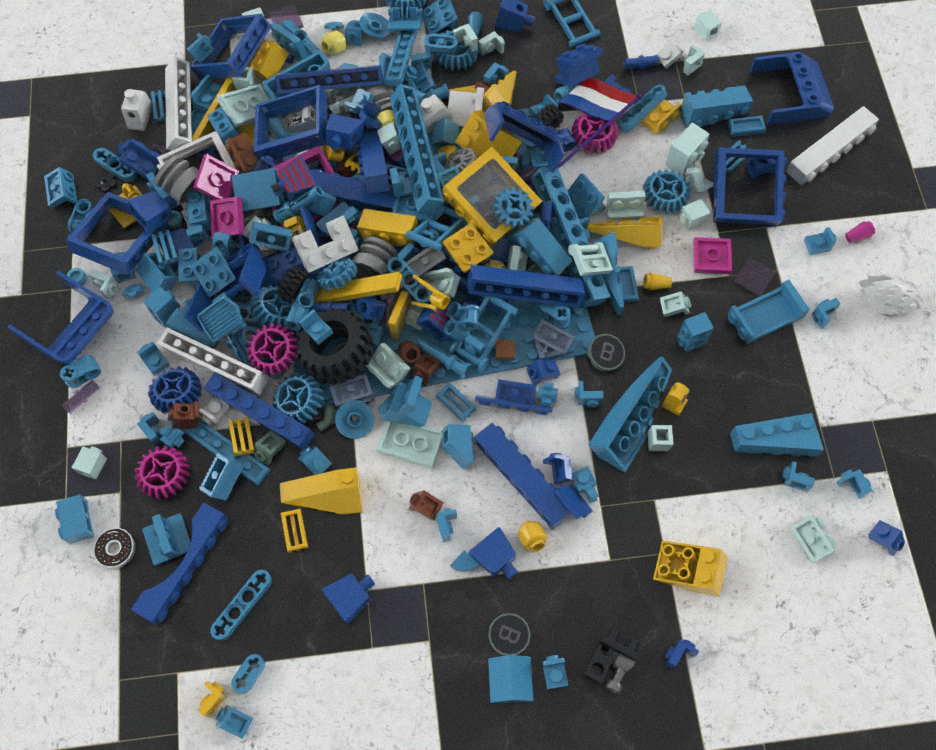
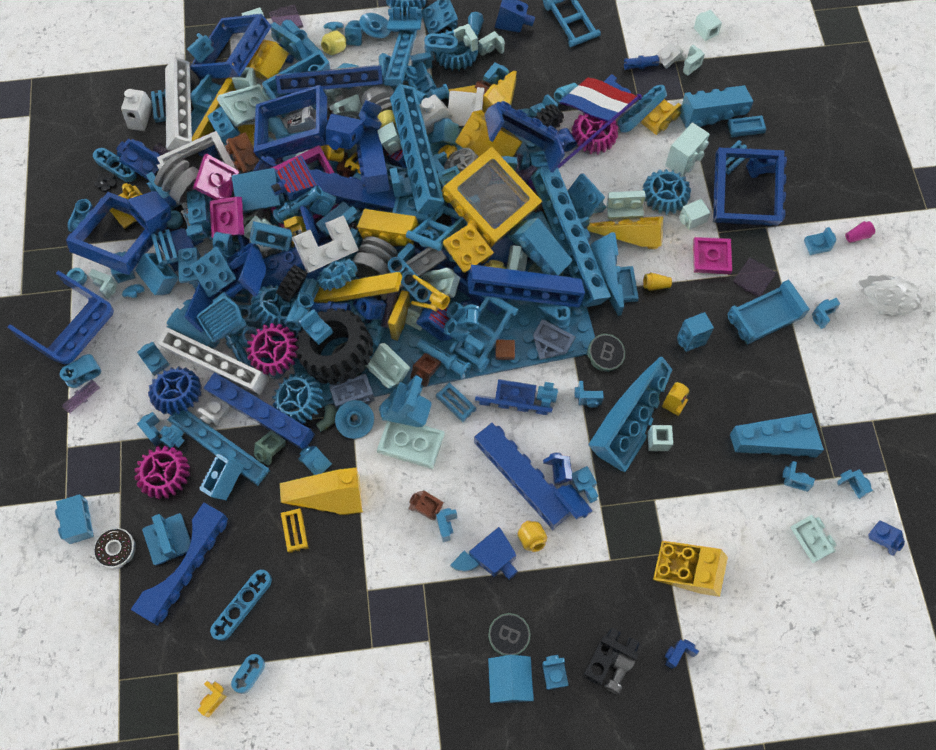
(60, 187): dark azure bracket -> none
(89, 462): light aqua brick -> none
(161, 305): dark azure brick -> none
(184, 415): copper brick -> none
(233, 721): dark azure bracket -> none
(239, 423): yellow tile -> none
(349, 595): blue torso -> none
(358, 101): dark azure bracket -> none
(410, 356): copper brick -> none
(457, 443): dark azure slope -> none
(516, 216): dark azure gear -> none
(543, 370): blue bracket -> none
(546, 214): blue axle -> none
(578, 64): blue bracket -> none
(591, 264): light aqua plate -> none
(675, 304): light aqua bracket -> none
(697, 180): light aqua bracket -> none
(809, 82): blue windscreen -> none
(832, 145): white brick -> none

